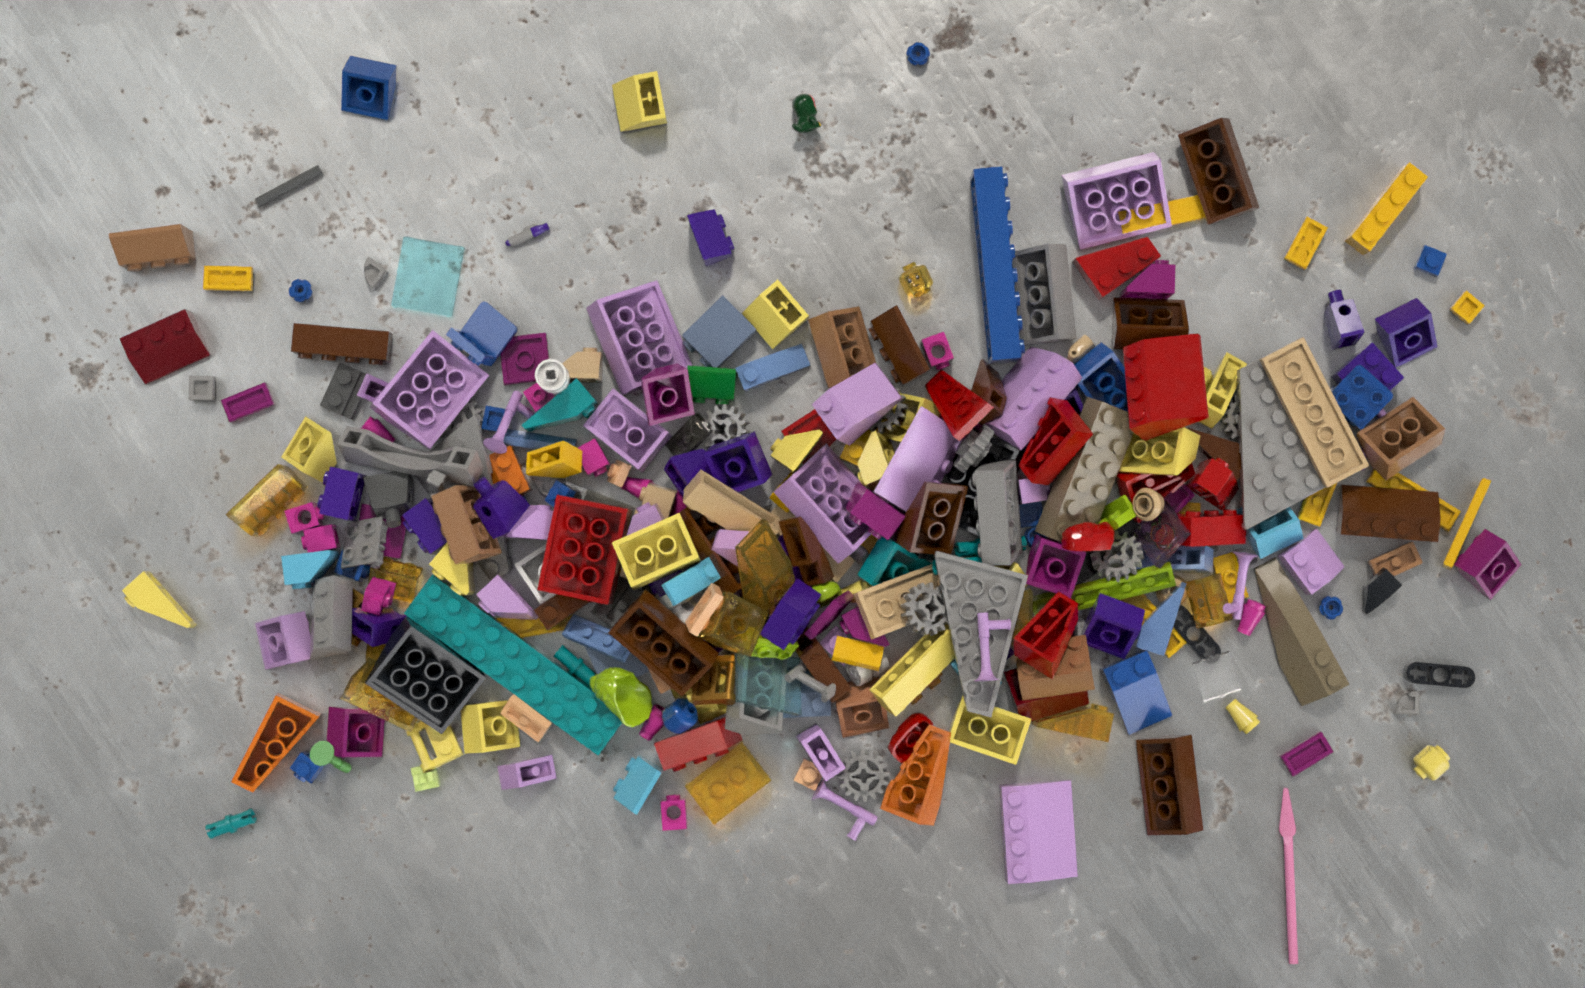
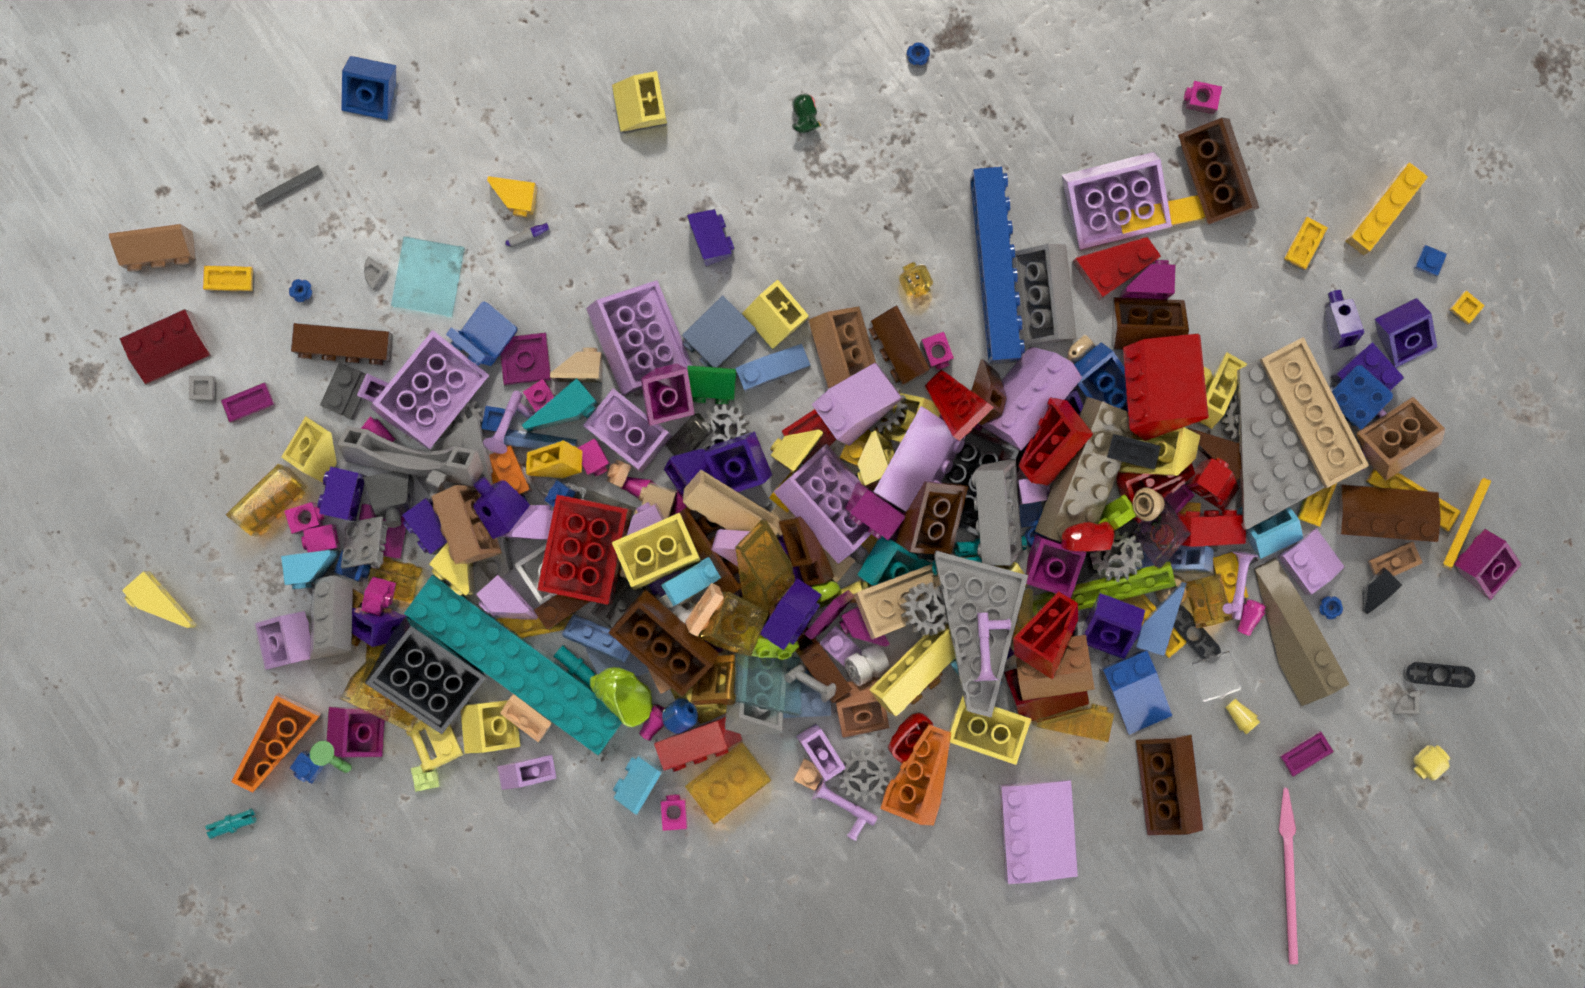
(515, 194): none -> yellow slope
(552, 376): white wheel -> none
(857, 653): yellow tile -> none
(973, 448): light grey gear -> none
(1133, 451): none -> black plate
(1212, 93): none -> dark pink brick

